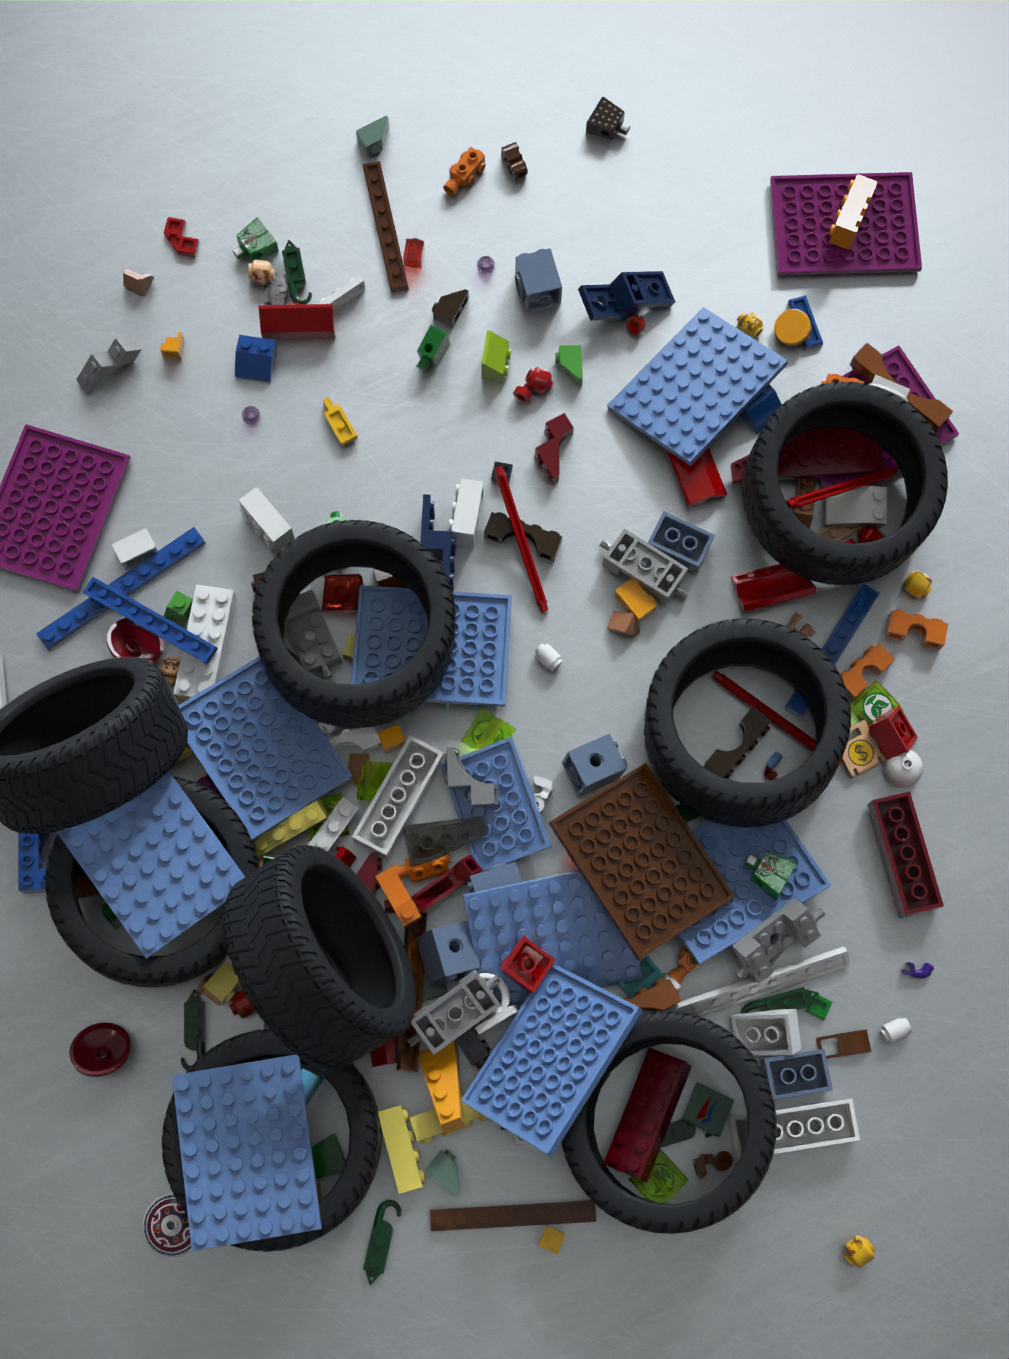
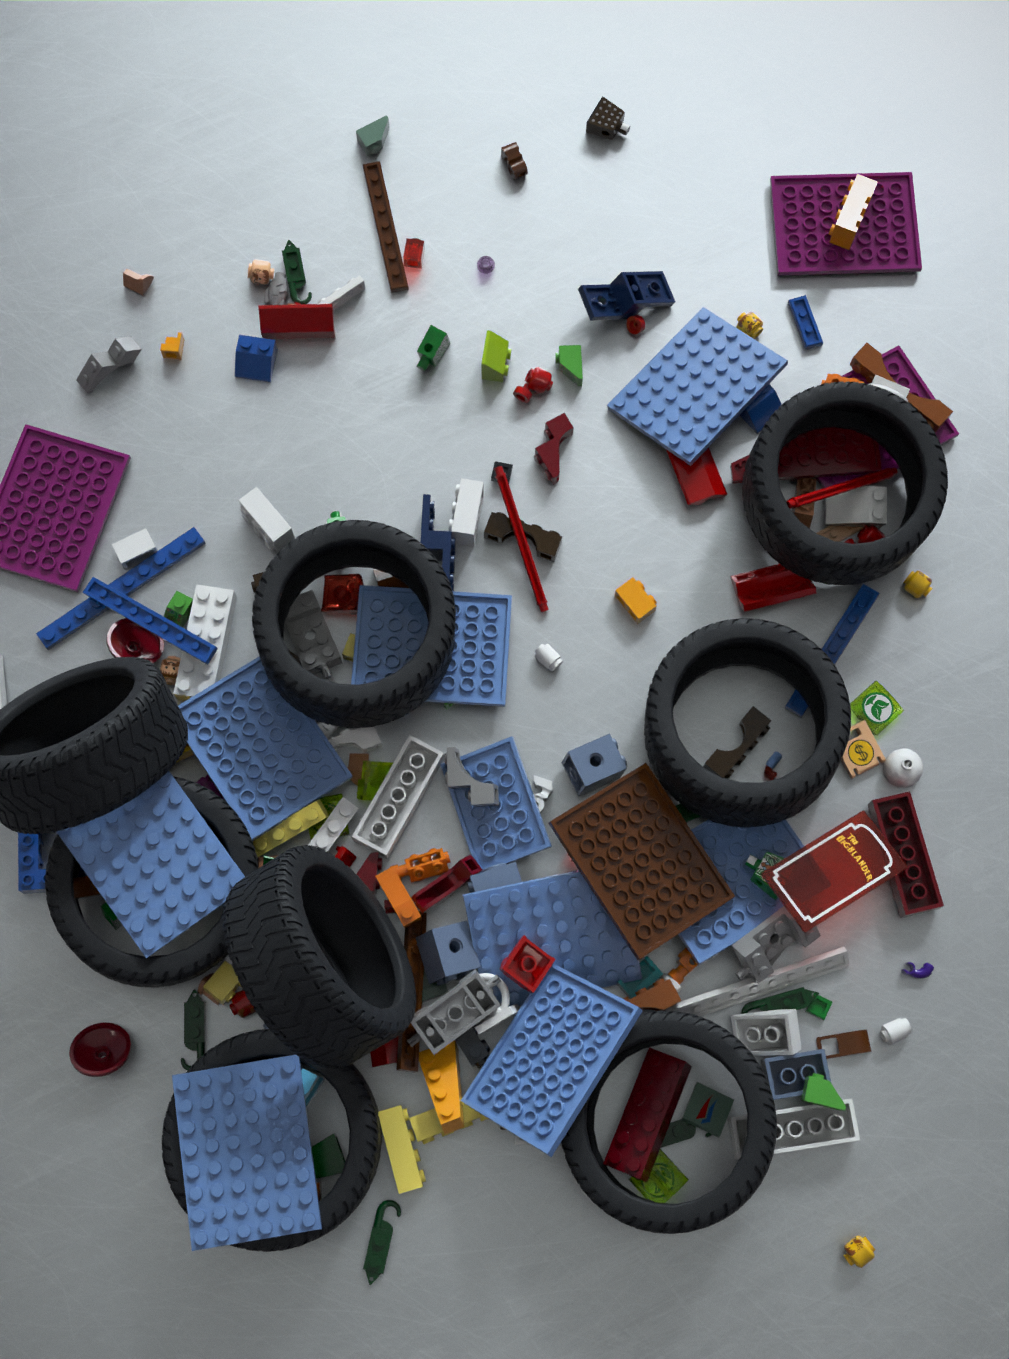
(156, 1231): dish -> none
(174, 233): red tile -> none
(250, 410): clear purple plate -> none
(255, 242): green torso -> none
(339, 423): yellow hinge -> none
(391, 738): light orange panel -> none
(435, 839): clear smoke wedge -> none
(445, 1171): sand green slope -> none
(450, 307): dark brown slope -> none
(472, 162): orange brick -> none
(486, 730): clear neon green slope -> none
(512, 1215): reddish brown plate -> none
(537, 279): sand blue brick -> none
(551, 1239): yellow brick -> none
(624, 623): nougat tile -> none
(661, 577): light grey brick -> none
(681, 541): sand blue brick -> none
(720, 1162): reddish brown leg -> none
(767, 711): red piece -> none
(792, 327): light orange tile -> none
(807, 629): nougat piece -> none
(821, 1093): none -> bright green slope
(834, 871): none -> clear red piece
(875, 659): orange arch -> none
(893, 732): red slope -> none
(932, 630): orange arch -> none

